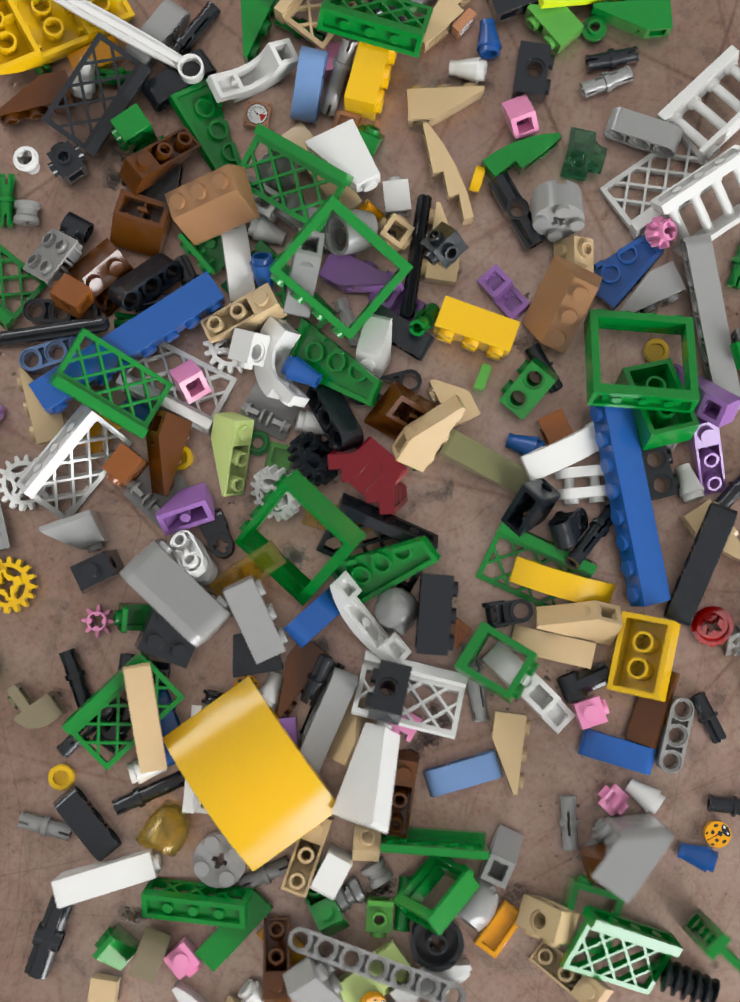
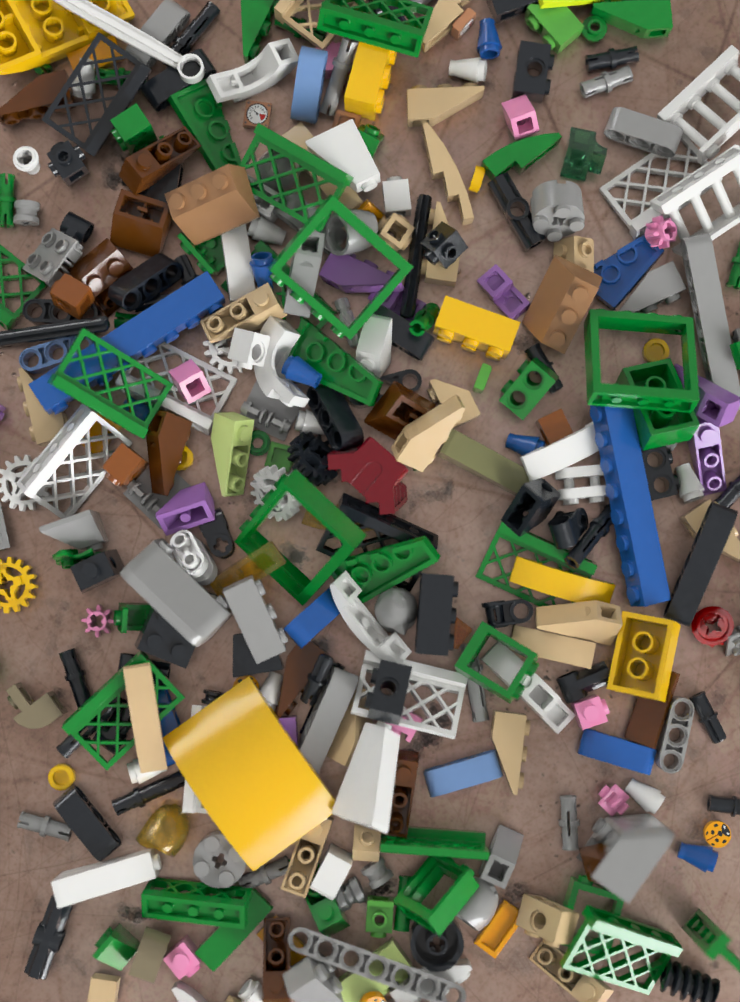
(70, 557): none -> green plate

